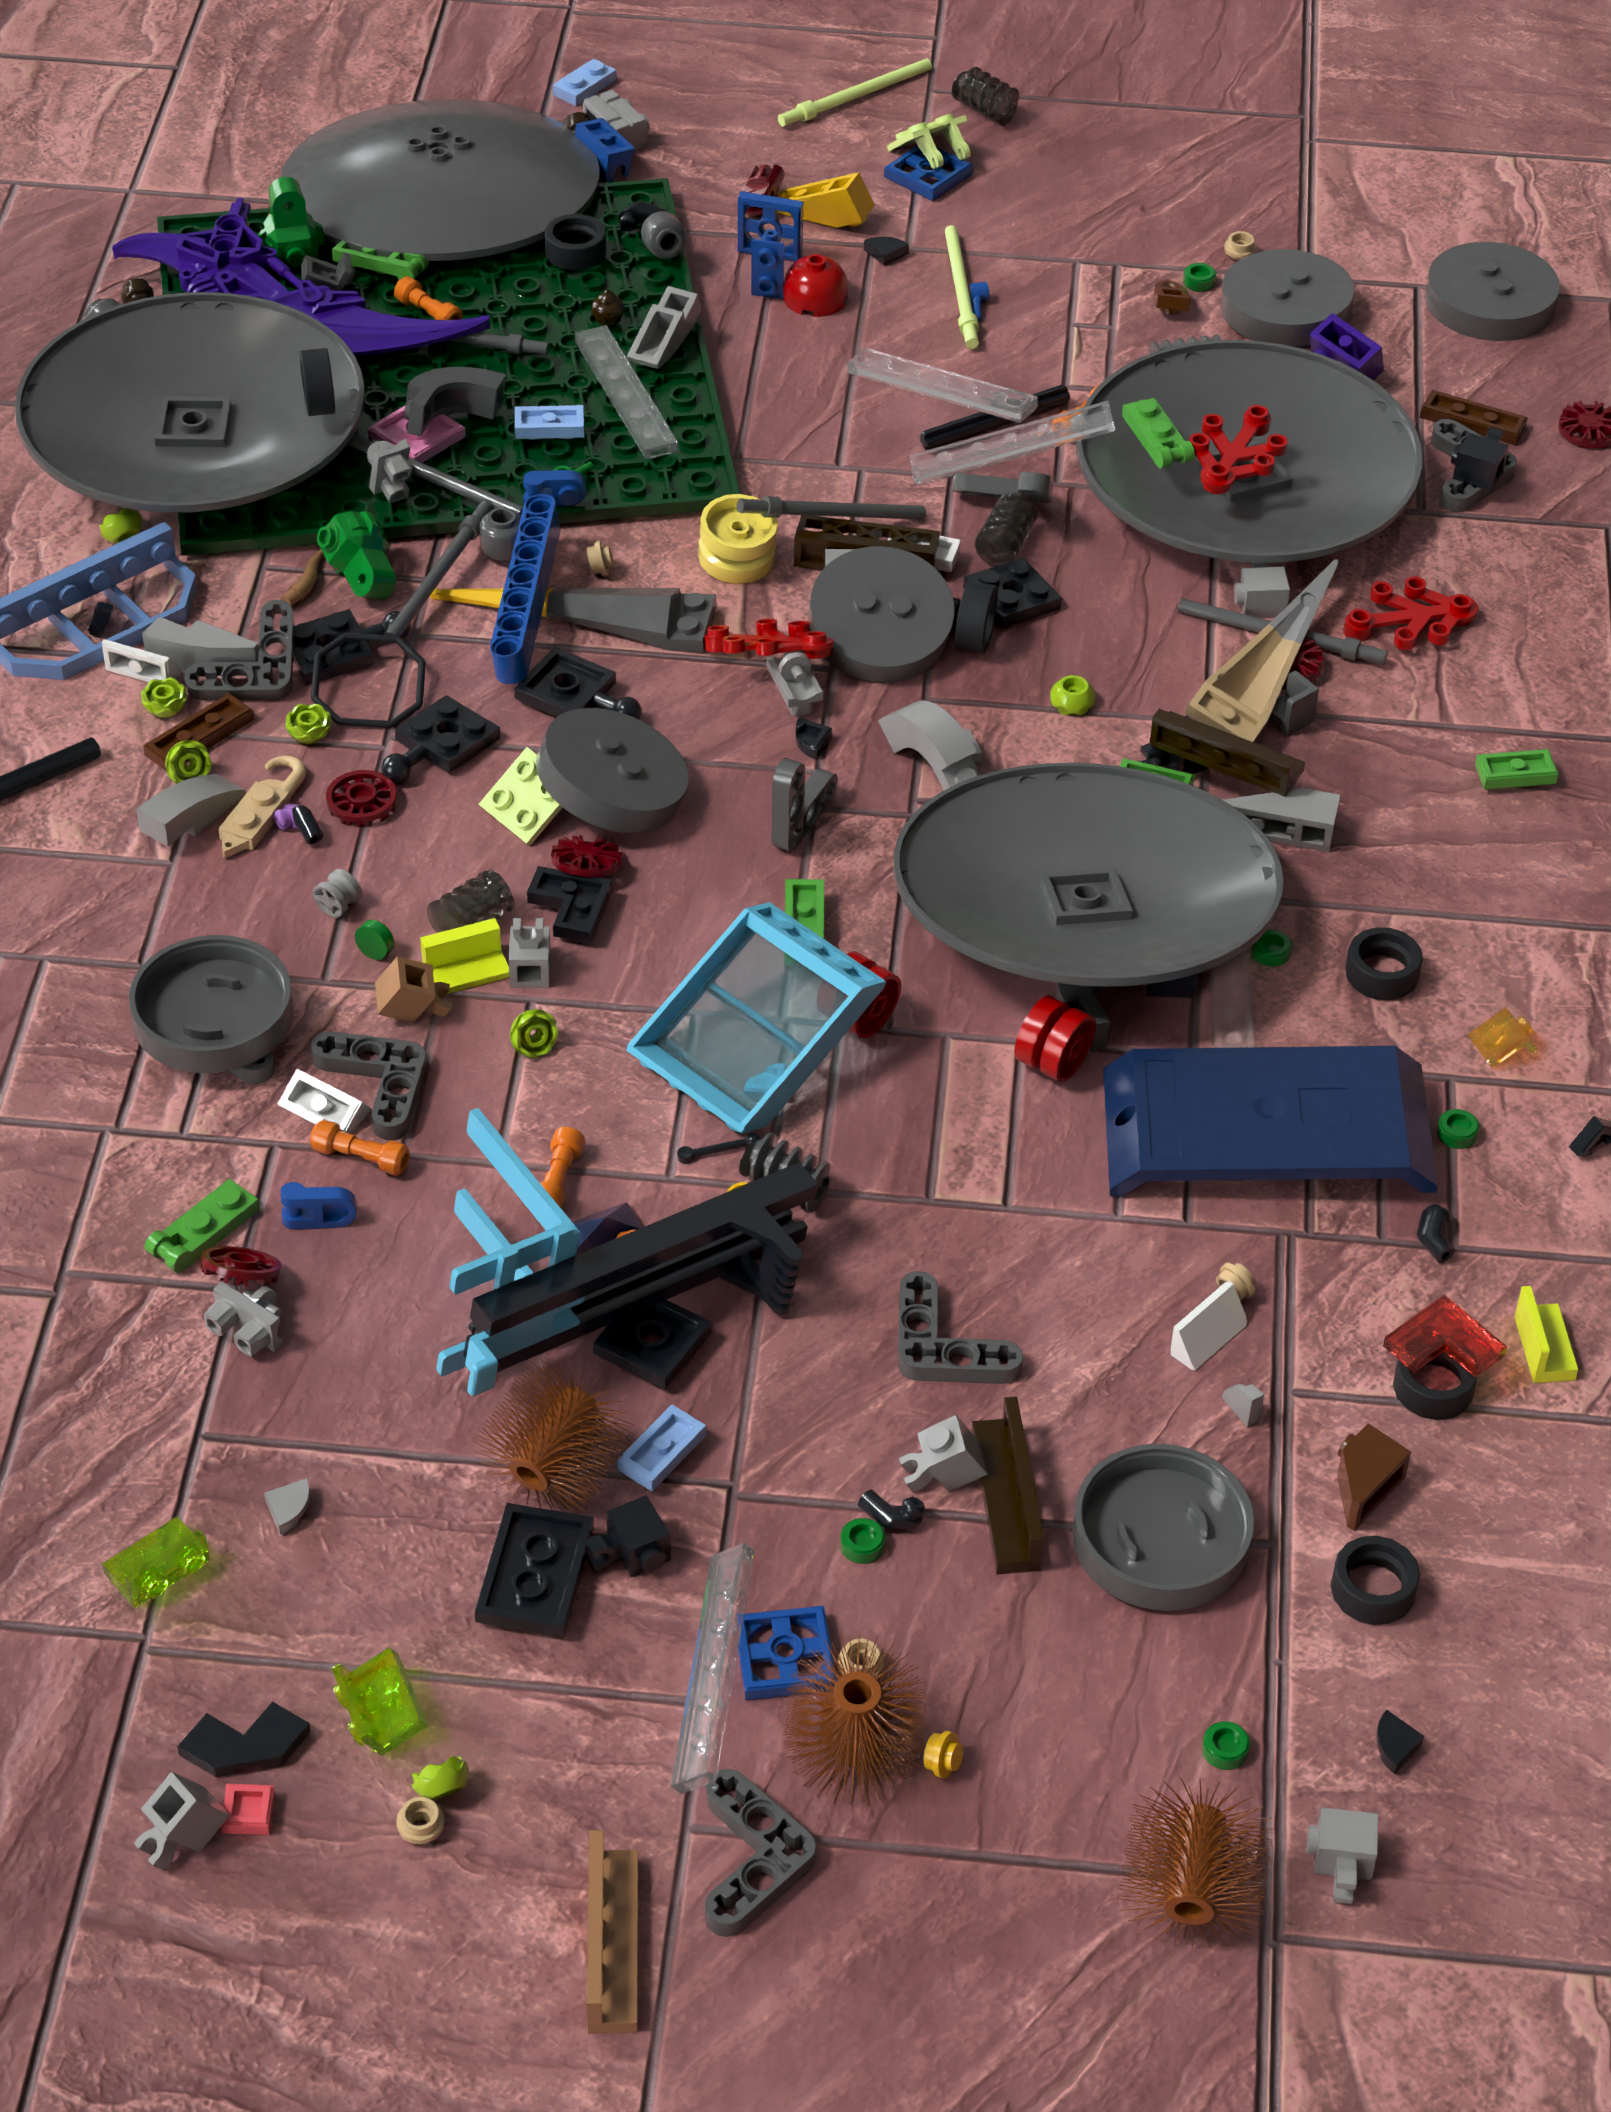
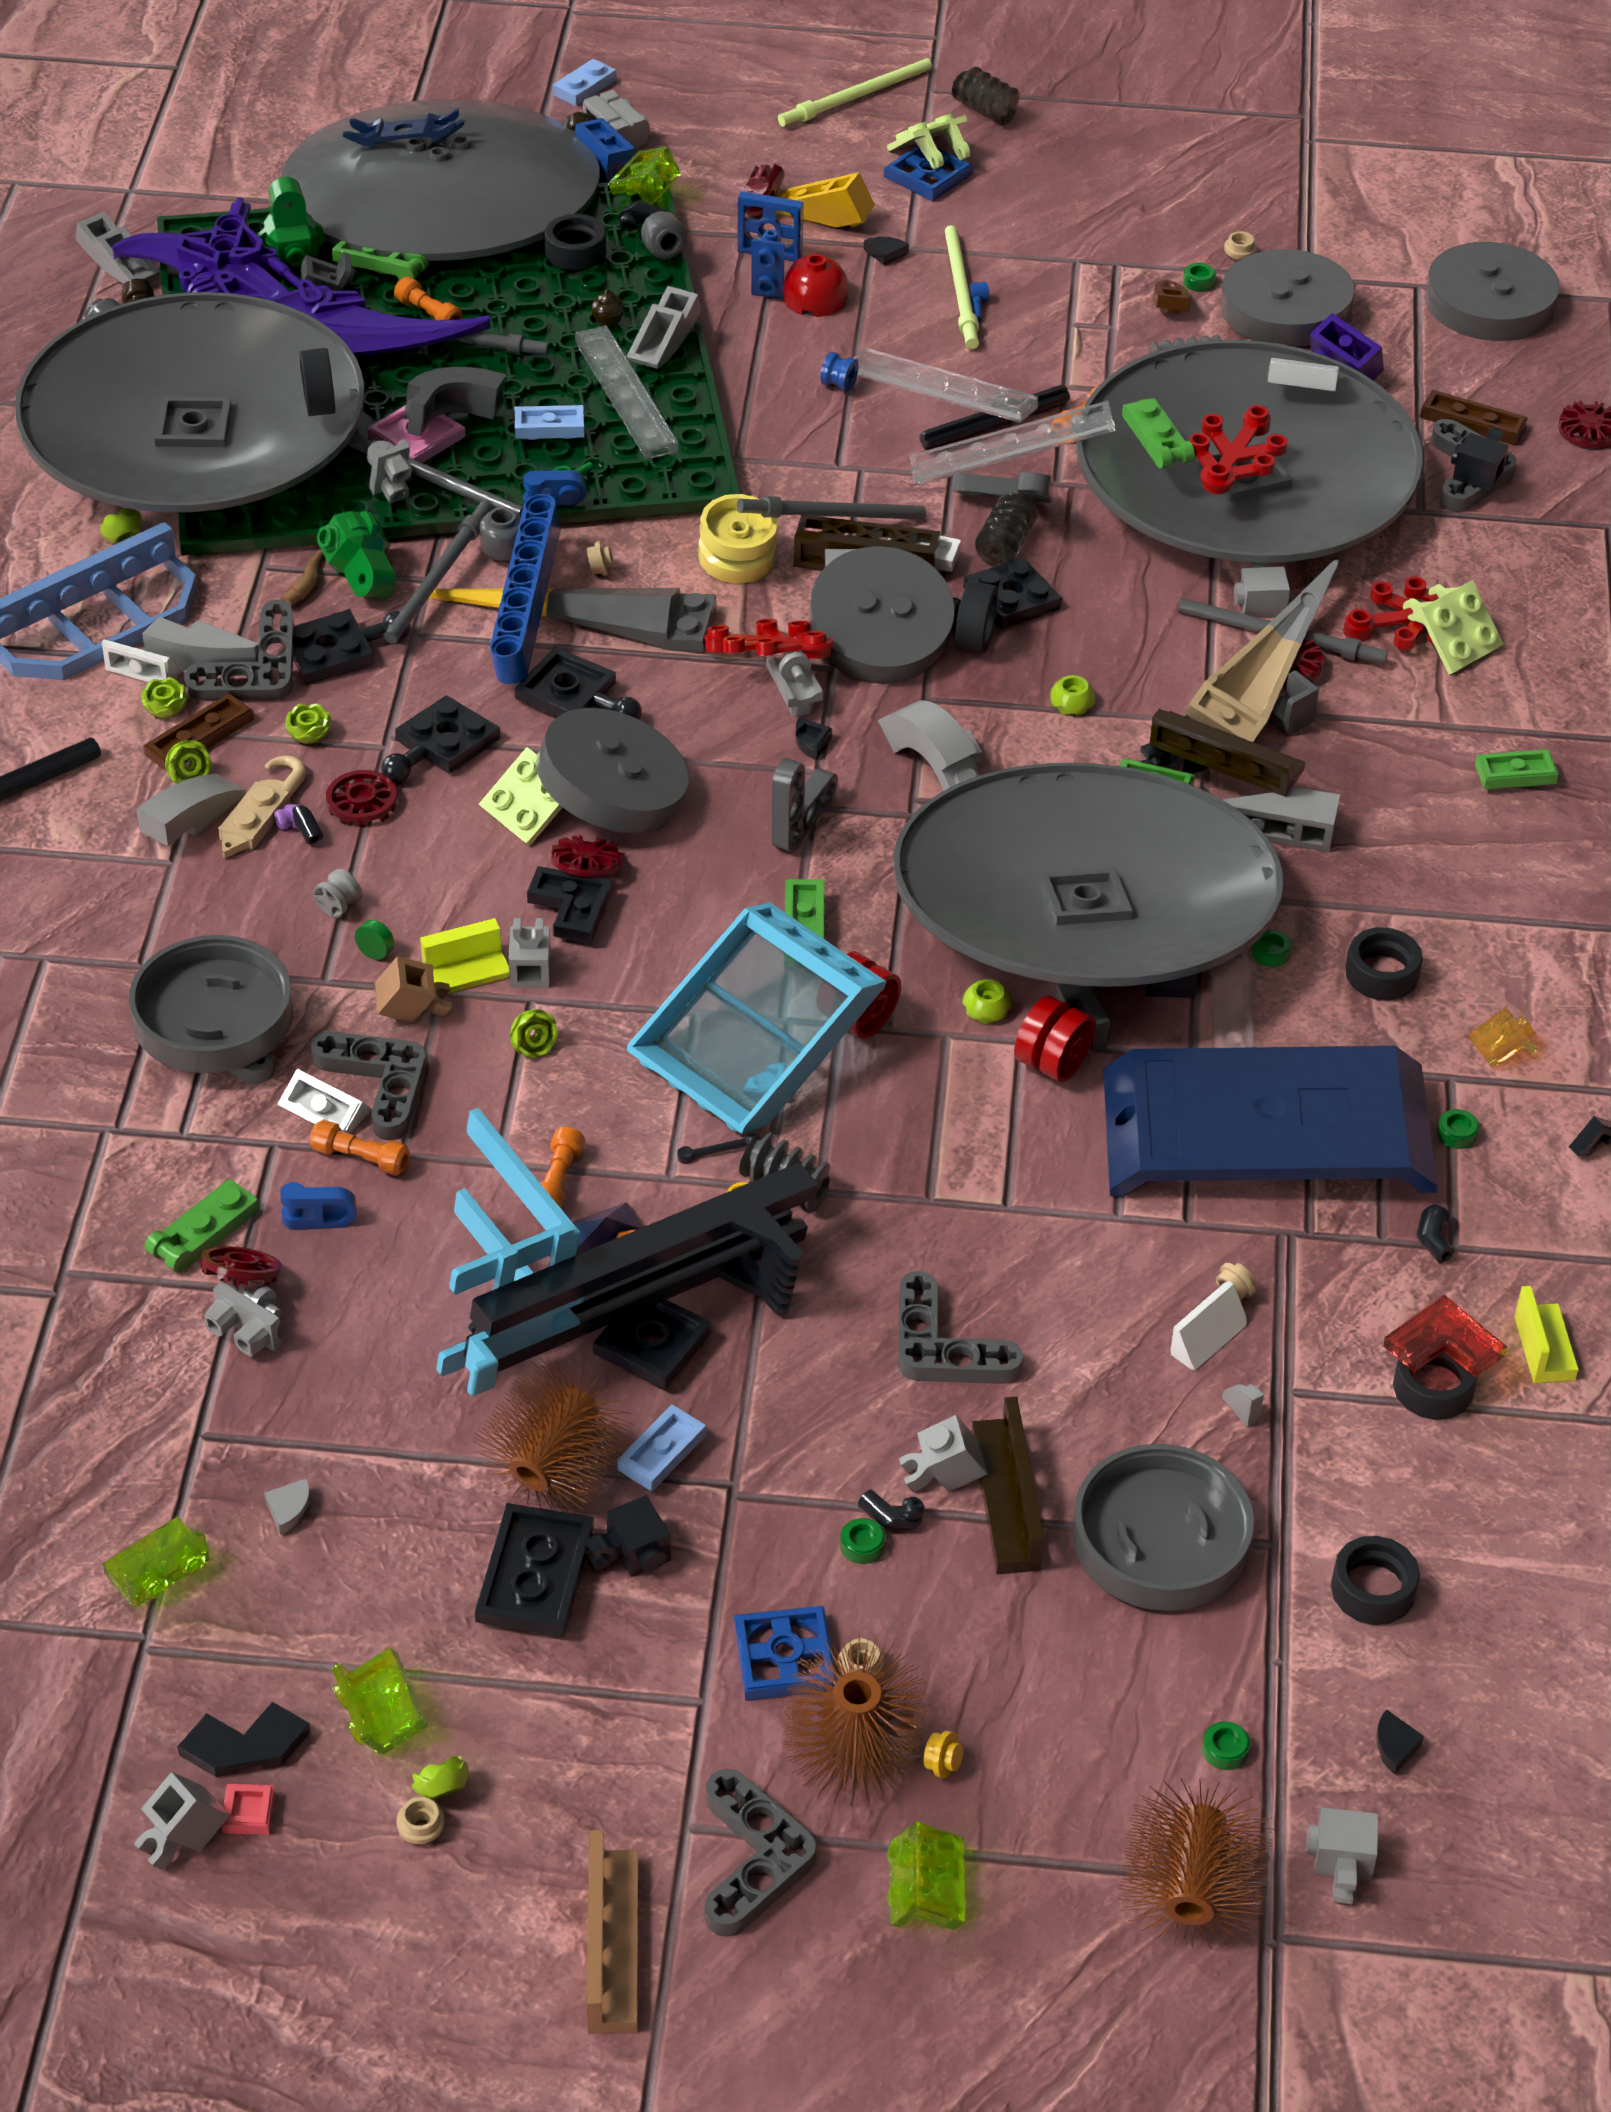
(98, 236): none -> light grey slope
(100, 618): black tile -> none
(375, 638): black piece -> none
(433, 126): none -> dark blue piece
(471, 902): clear smoke piece -> none
(648, 173): none -> clear neon green bracket
(712, 1669): clear tile -> none
(839, 371): none -> blue wheel
(927, 1877): none -> clear neon green bracket
(987, 1001): none -> lime plate
(1303, 374): none -> white slope
(1369, 1472): reddish brown slope -> none
(1457, 624): none -> yellowish green plate

